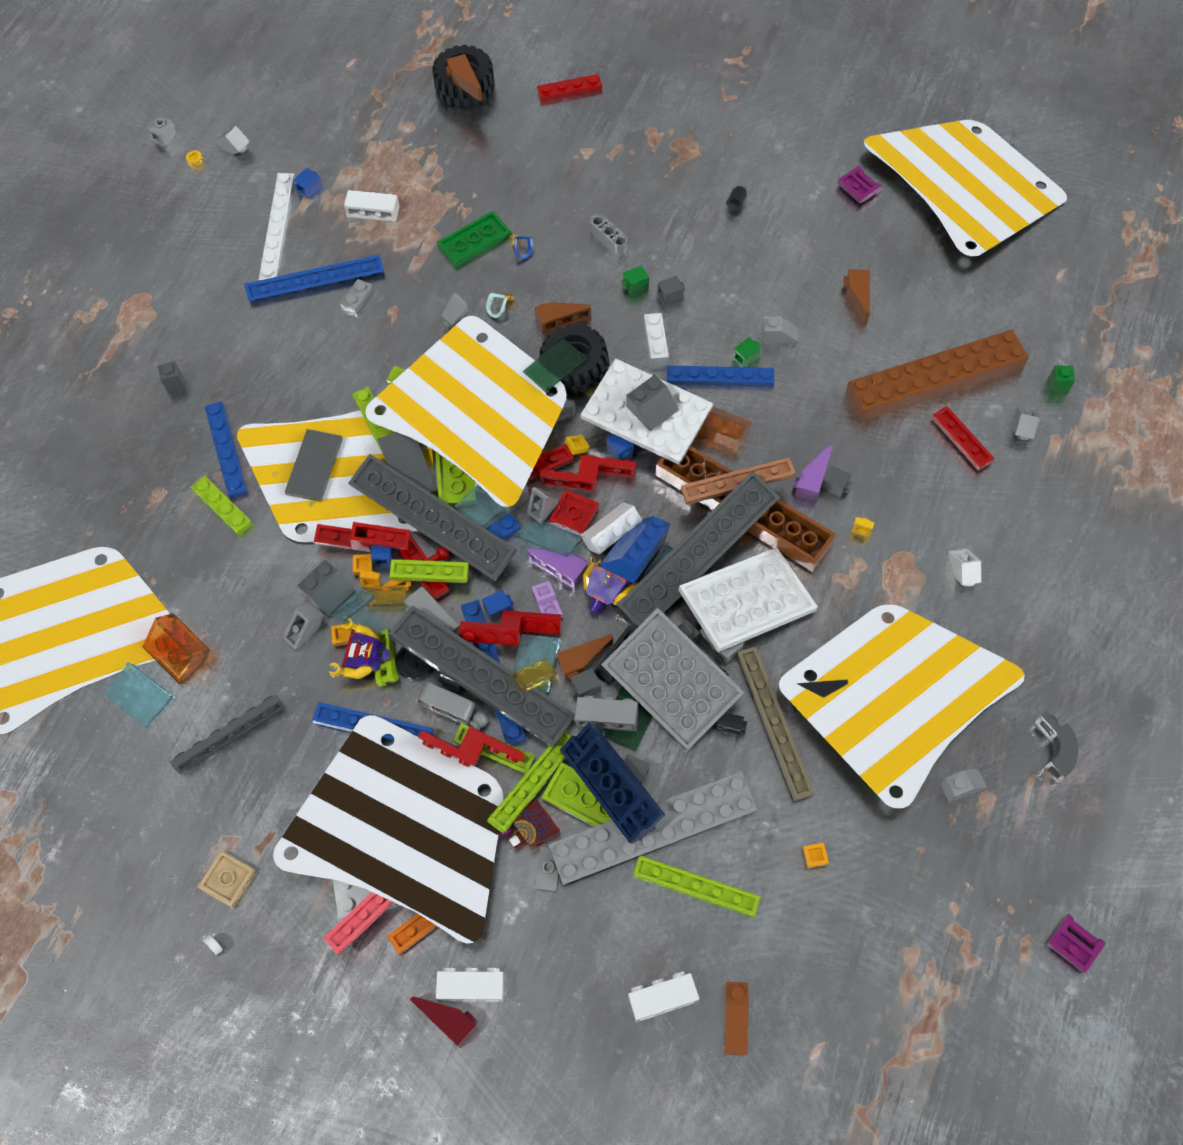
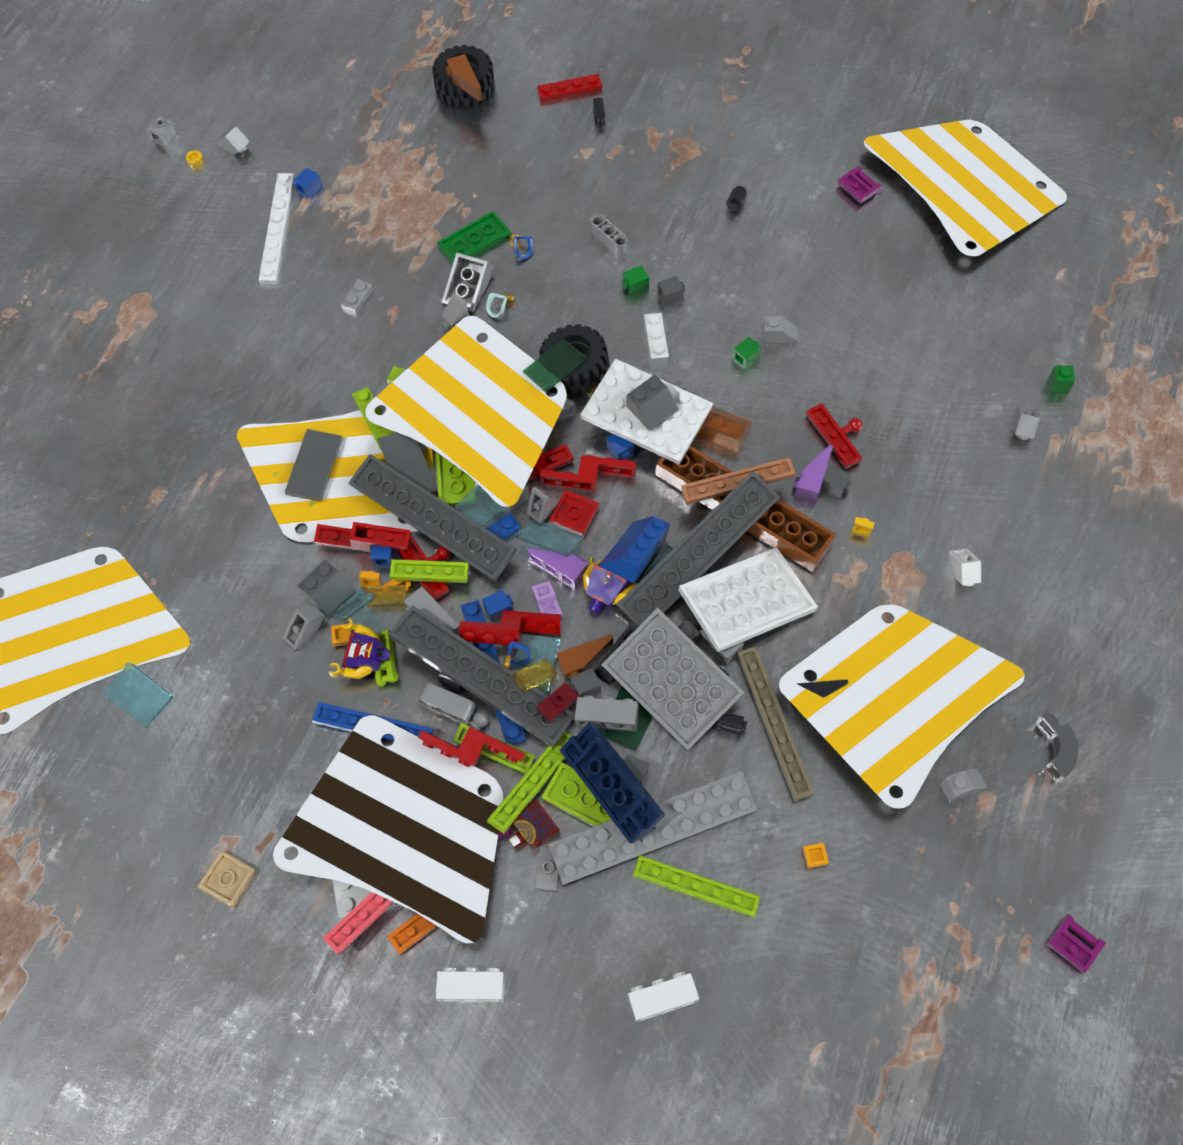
(170, 376): dark grey brick -> none
(175, 647): clear orange slope -> none
(212, 944): white tile -> none
(221, 505): lime plate -> none
(223, 736): dark grey plate -> none
(225, 450): blue plate -> none
(314, 277): blue plate -> none
(362, 563): light orange plate -> none
(371, 205): white brick -> none
(411, 666): black tile -> none
(449, 1020): dark red slope -> none
(468, 279): none -> light grey slope
(518, 646): none -> blue piece
(556, 315): dark orange slope -> none
(557, 702): none -> dark red plate
(577, 444): yellow plate -> none
(599, 112): none -> black bar
(611, 528): white brick -> none
(720, 376): blue plate -> none
(736, 1017): dark orange slope -> none
(835, 435): none -> red plate
(858, 291): dark orange slope -> none
(936, 375): dark orange brick -> none
(962, 438): red plate -> none

